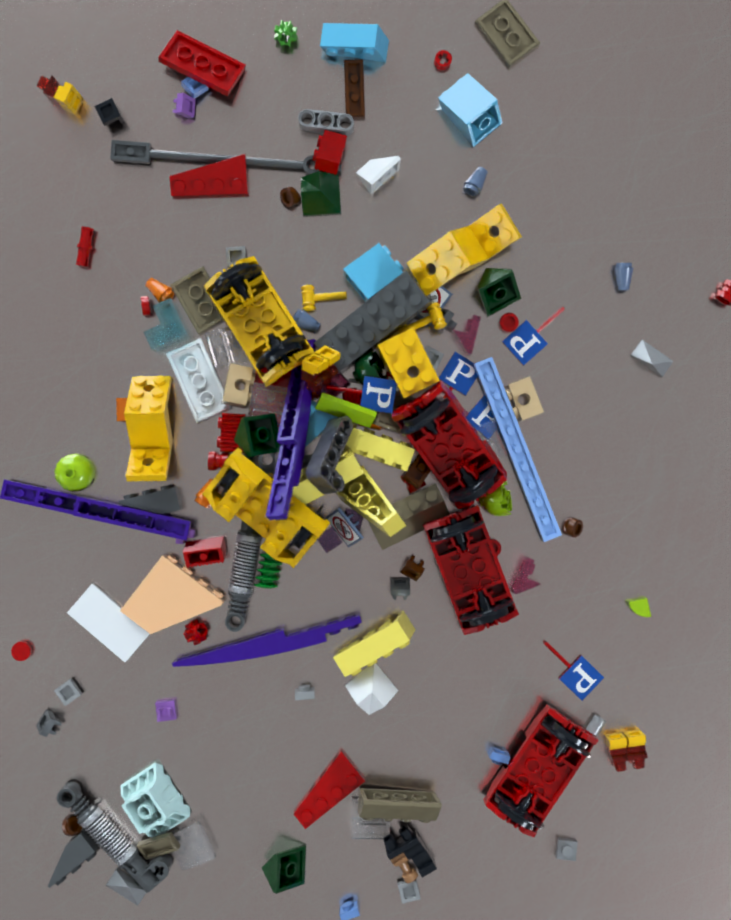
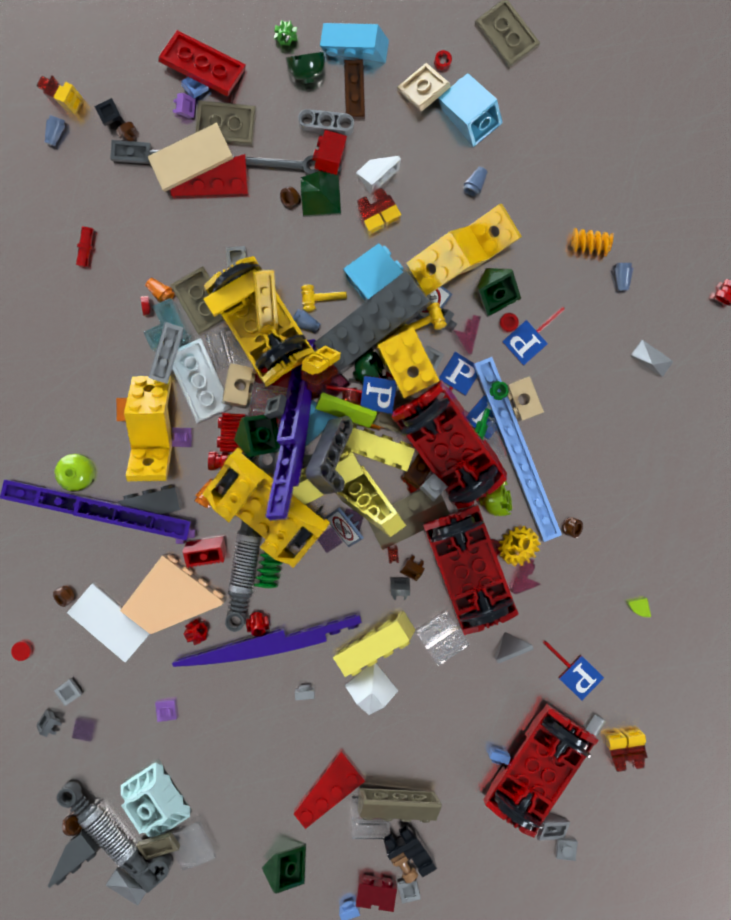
(54, 129): none -> sand blue cone
(63, 595): none -> reddish brown tile
(83, 729): none -> clear purple tile
(125, 130): none -> reddish brown tile
(166, 352): none -> light grey tile
(182, 437): none -> medium lavender tile
(190, 157): none -> tan tile
(231, 294): none -> yellow tile
(234, 120): none -> dark tan tile
(257, 624): none -> red gear
(265, 300): none -> yellow tile
(275, 407): none -> dark grey tile
(306, 66): none -> dark green cylinder
(351, 396): none -> clear red bush
(370, 214): none -> hips
(376, 892): none -> dark red brick
(393, 554): none -> clear red bush
(423, 87): none -> tan tile
(433, 487): none -> light grey plate
(442, 638): none -> clear slope
(481, 426): none -> green axle
(499, 395): none -> green plate
(511, 647): none -> light grey slope
(528, 543): none -> yellow gear
(554, 828): none -> light grey slope
(591, 242): none -> light orange piece

